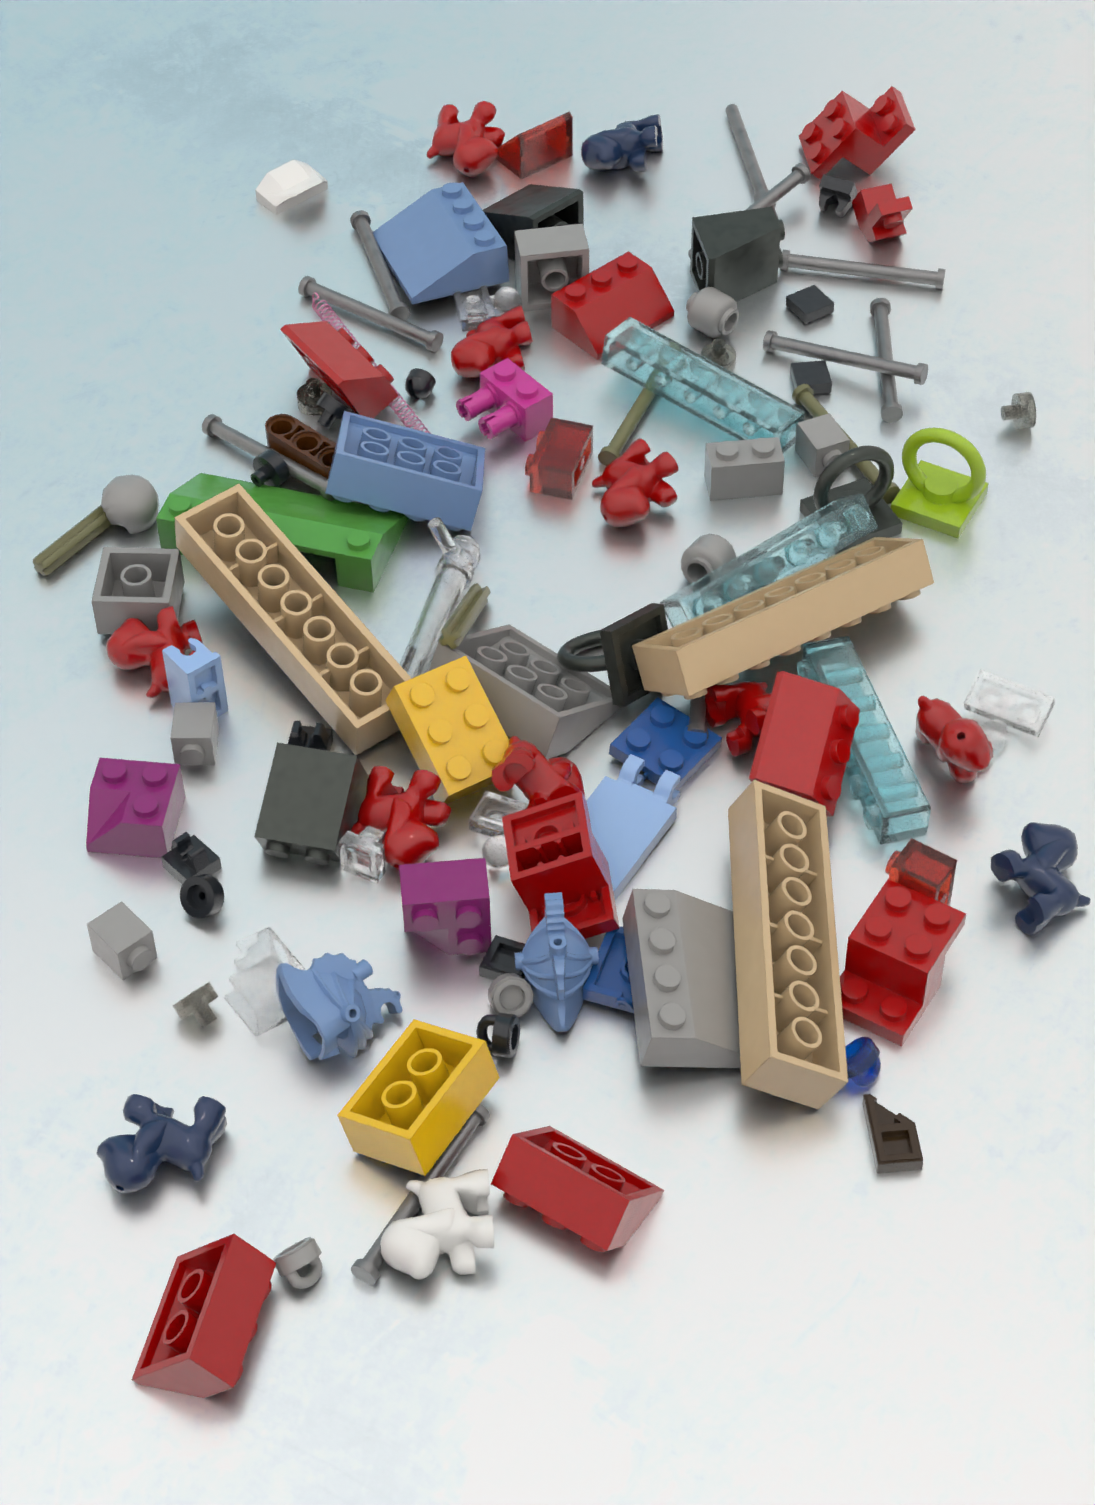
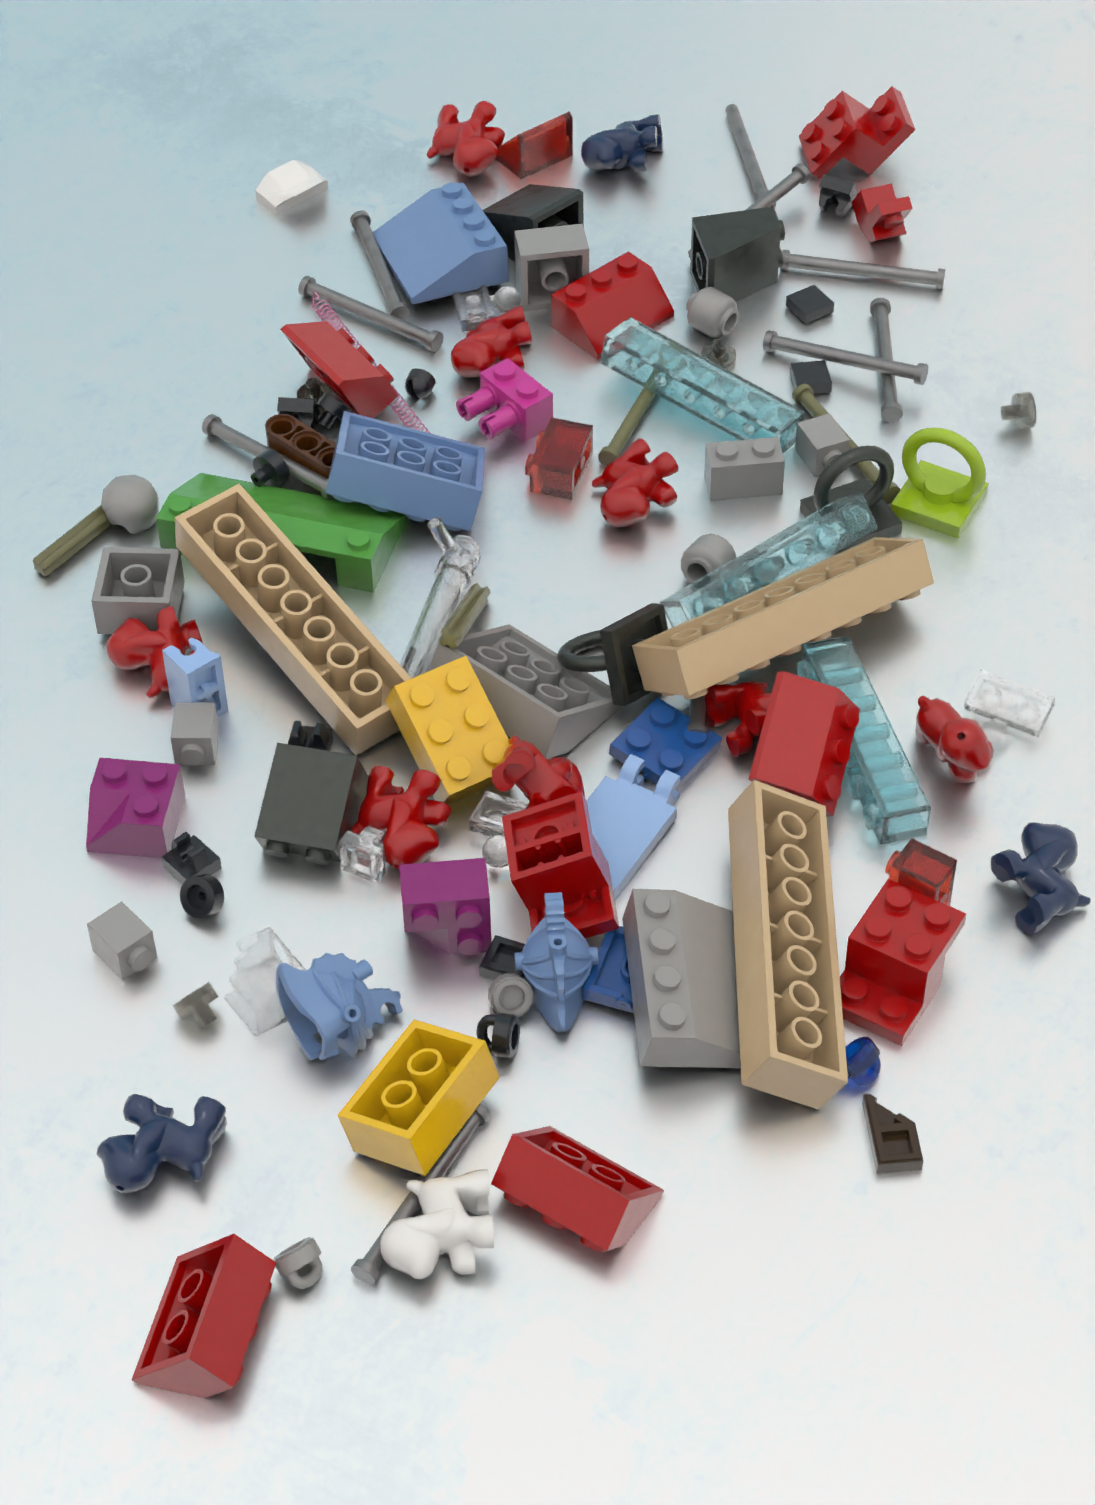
(302, 409): none -> black tile

